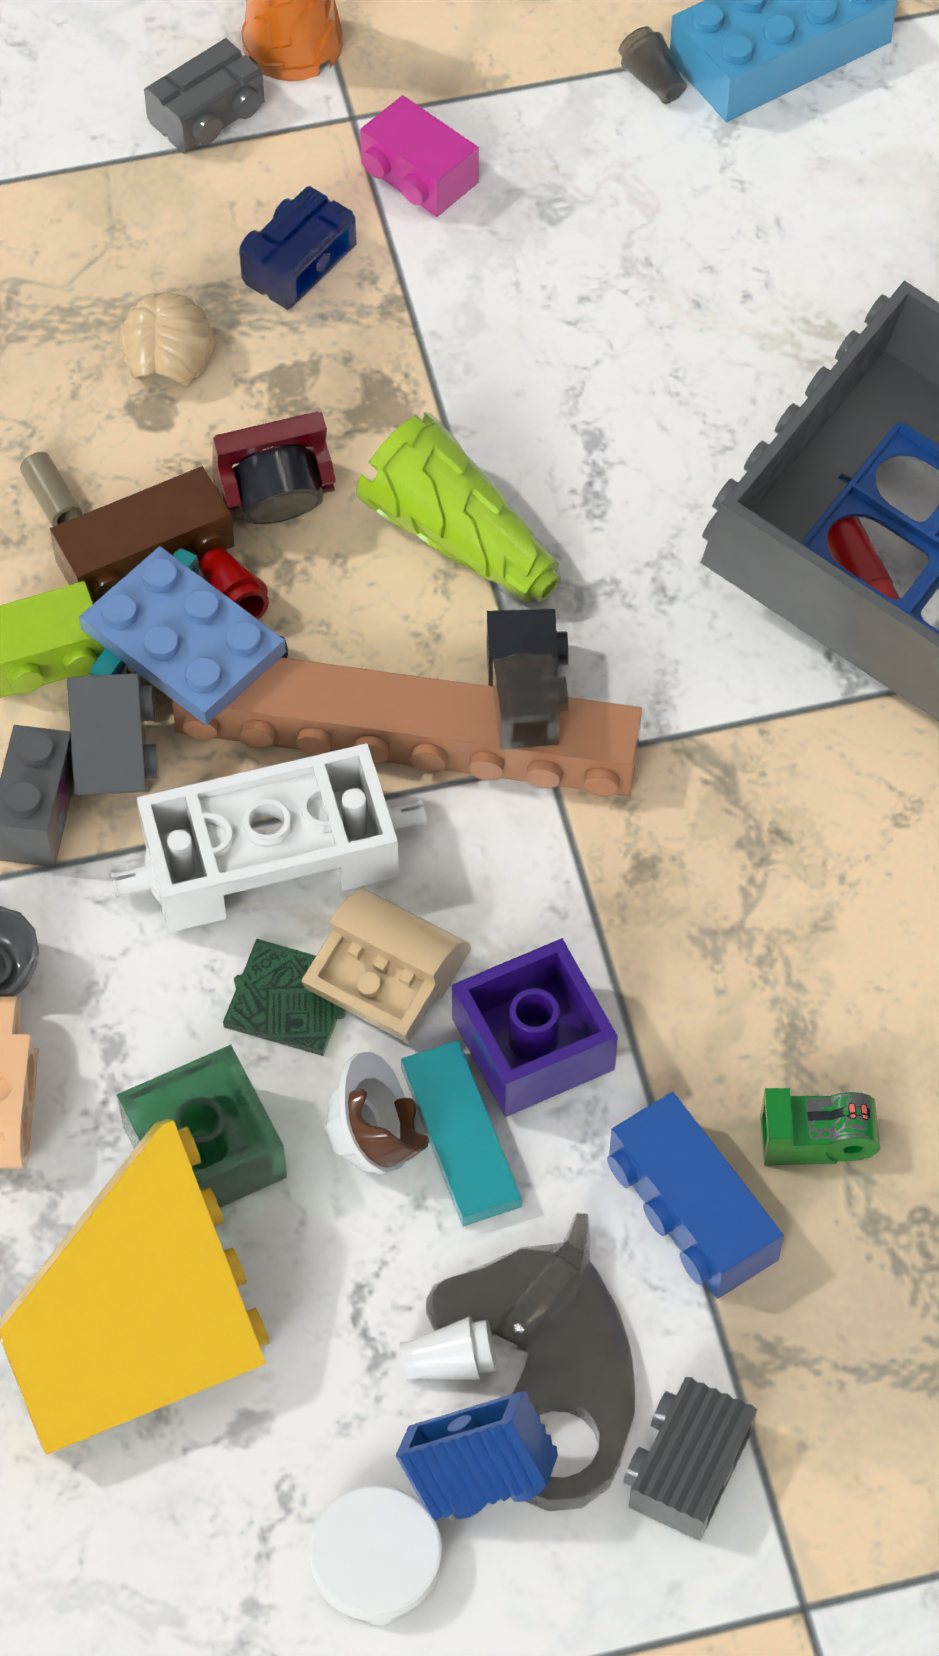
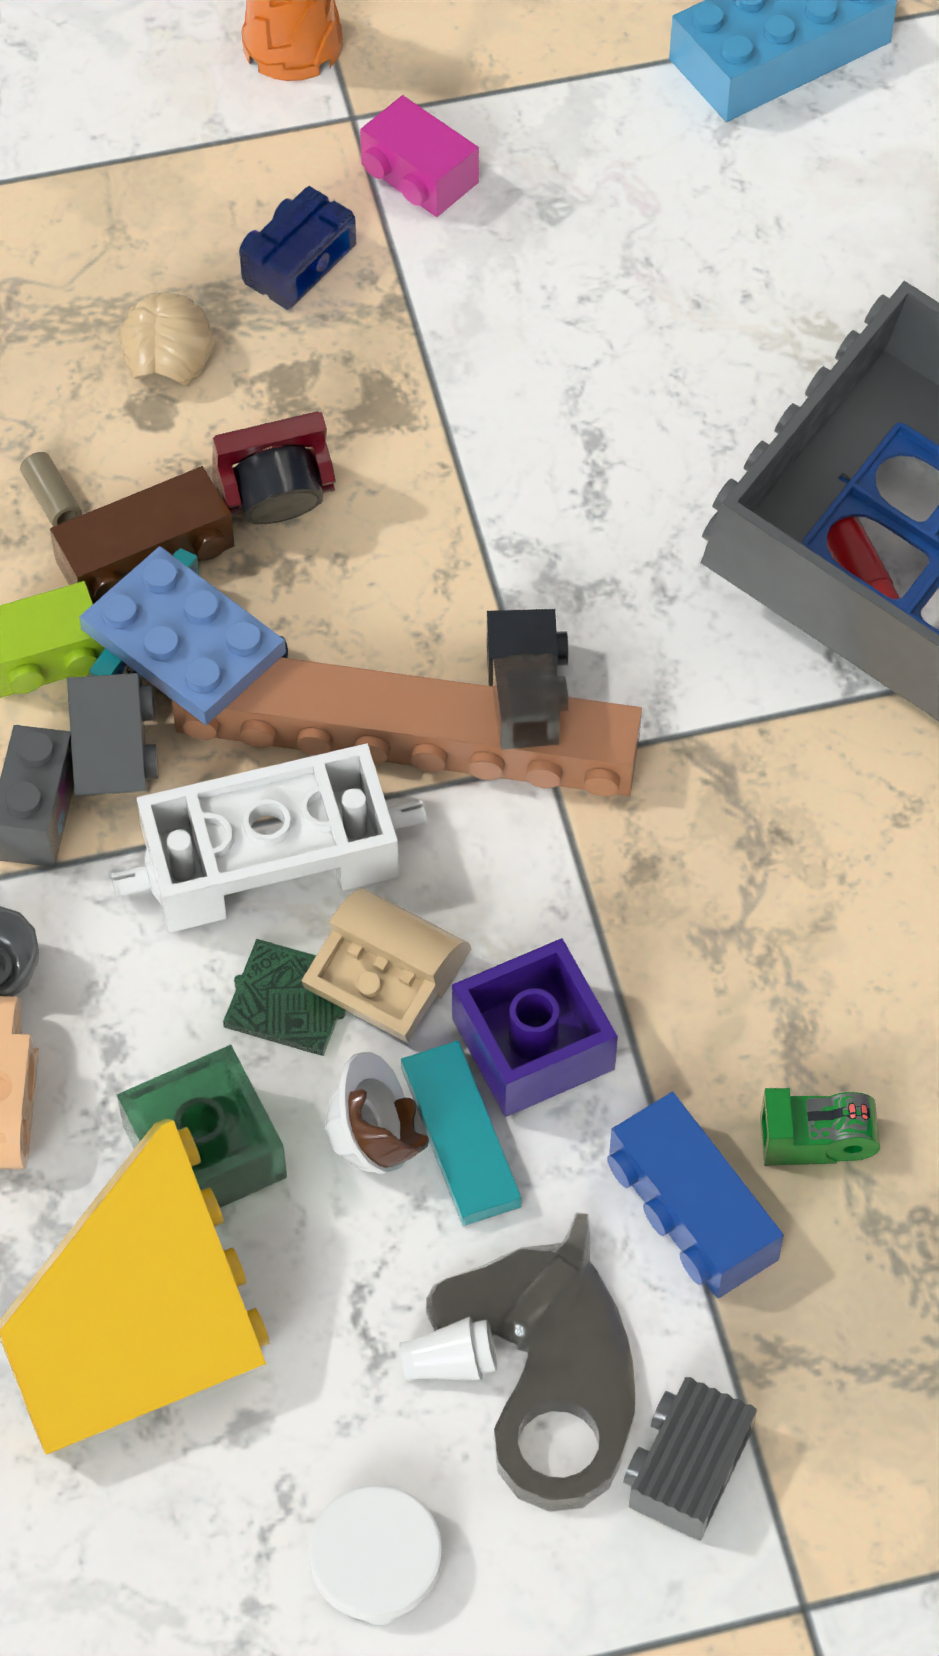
(205, 96): dark grey brick -> none
(235, 581): red cone -> none
(451, 504): lime cone -> none
(478, 1457): blue brick -> none
(651, 62): clear smoke cone -> none

